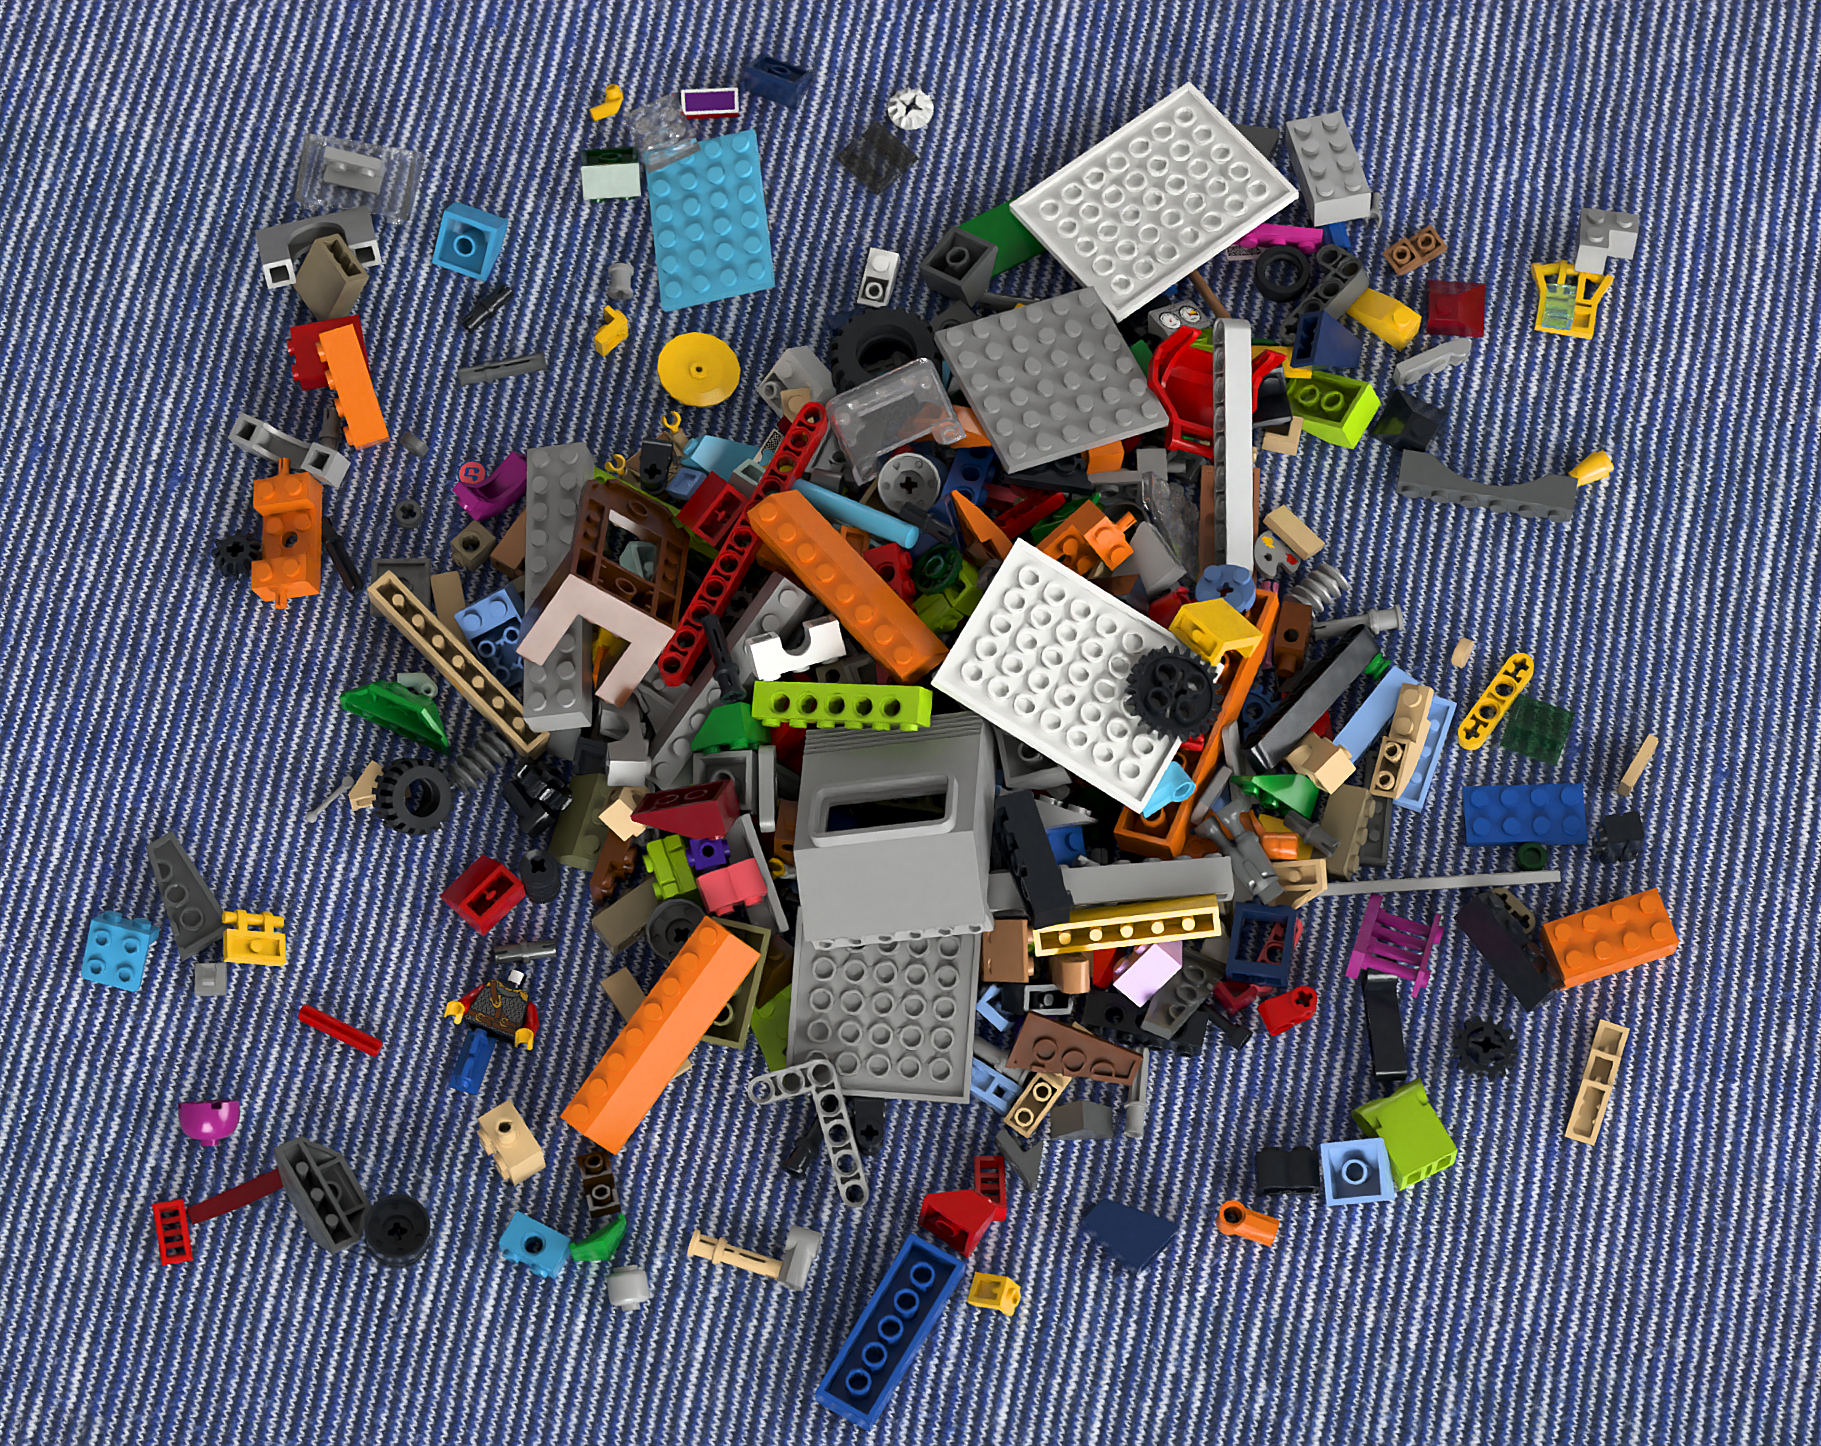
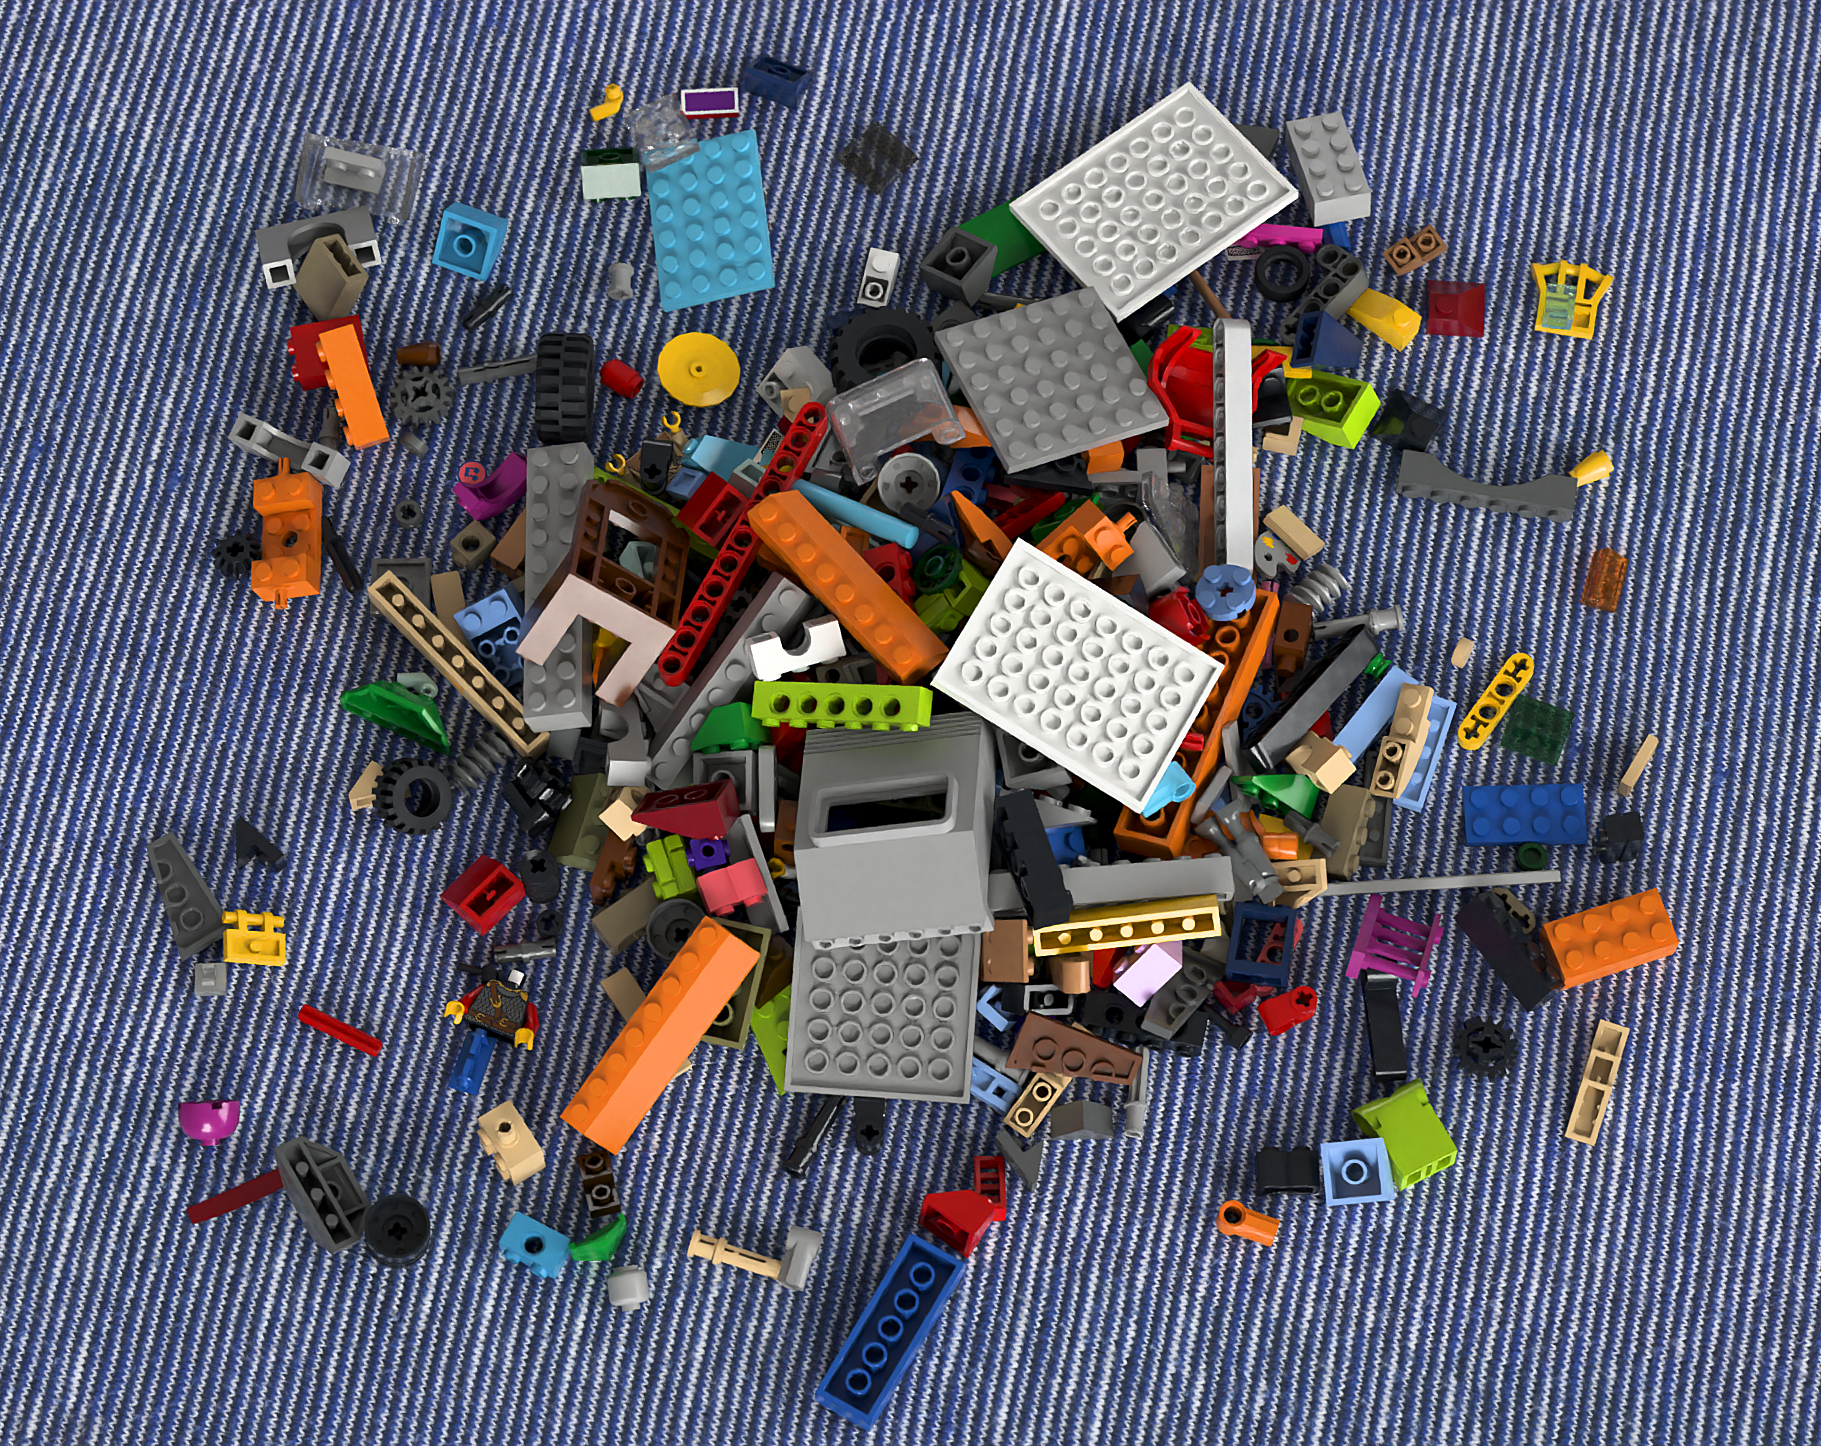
(117, 950): dark azure bracket -> none
(166, 1206): red slope -> none
(252, 843): none -> black slope
(347, 783): light grey hinge -> none
(420, 354): none -> reddish brown cone
(424, 408): none -> dark grey gear
(487, 971): none -> black hand
(553, 932): none -> black bush
(564, 388): none -> black tyre
(611, 335): yellow bracket -> none
(621, 378): none -> red brick
(725, 670): black pin -> none
(827, 1120): light grey beam -> none
(915, 118): white gear -> none
(987, 574): dark grey axle -> none
(994, 1292): yellow bracket -> none
(1128, 1233): dark blue slope -> none
(1148, 684): black gear -> none
(1168, 319): slope -> none
(1213, 628): yellow panel -> none
(1374, 211): light grey hand -> none
(1432, 360): light grey hinge -> none
(1603, 235): light grey brick -> none
(1604, 580): none -> clear orange slope

